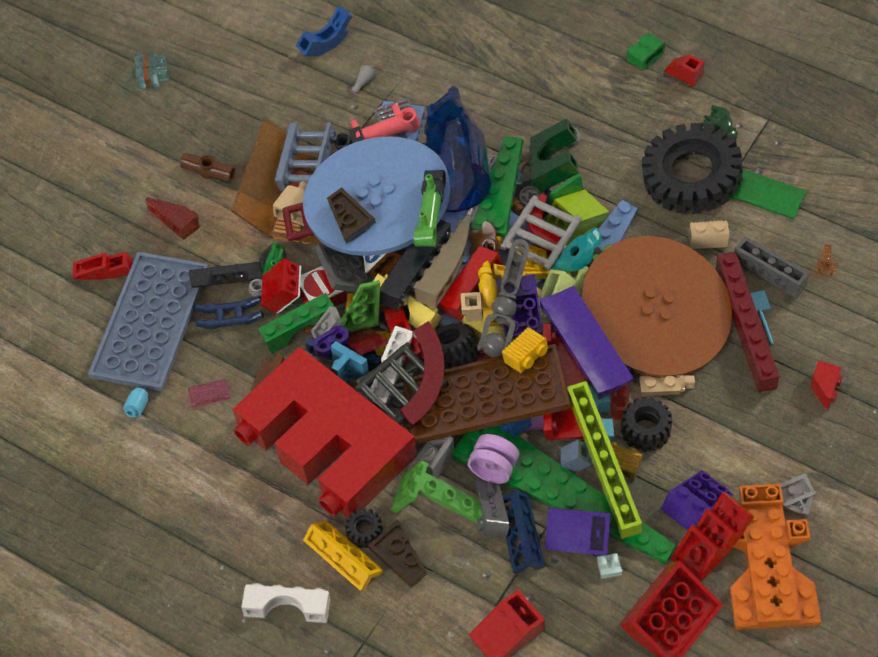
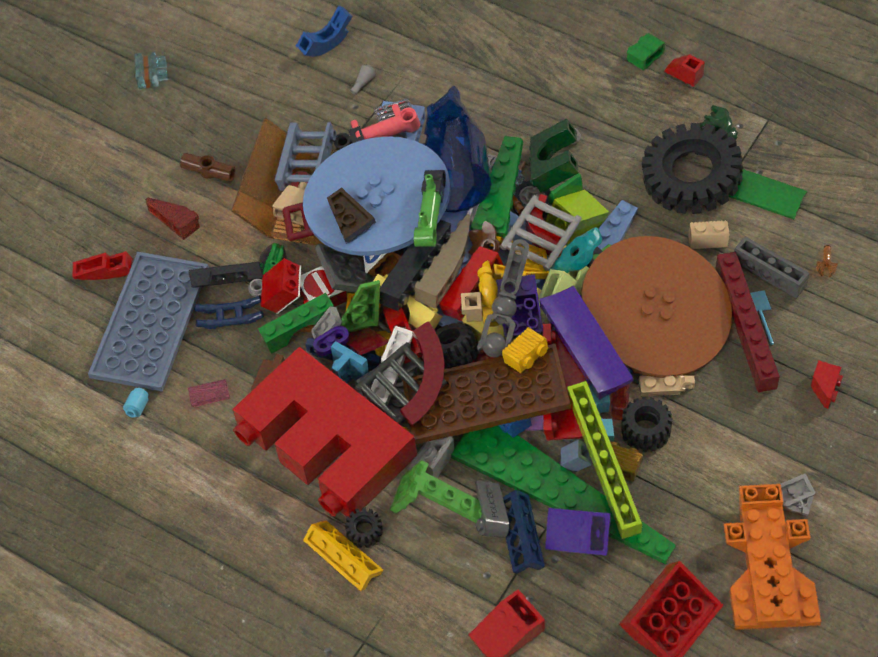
(261, 599): white arch -> none
(397, 553): dark brown wing -> none
(493, 458): lavender wheel -> none
(609, 566): light aqua tile -> none
(692, 497): dark purple slope -> none
(713, 536): red slope -> none

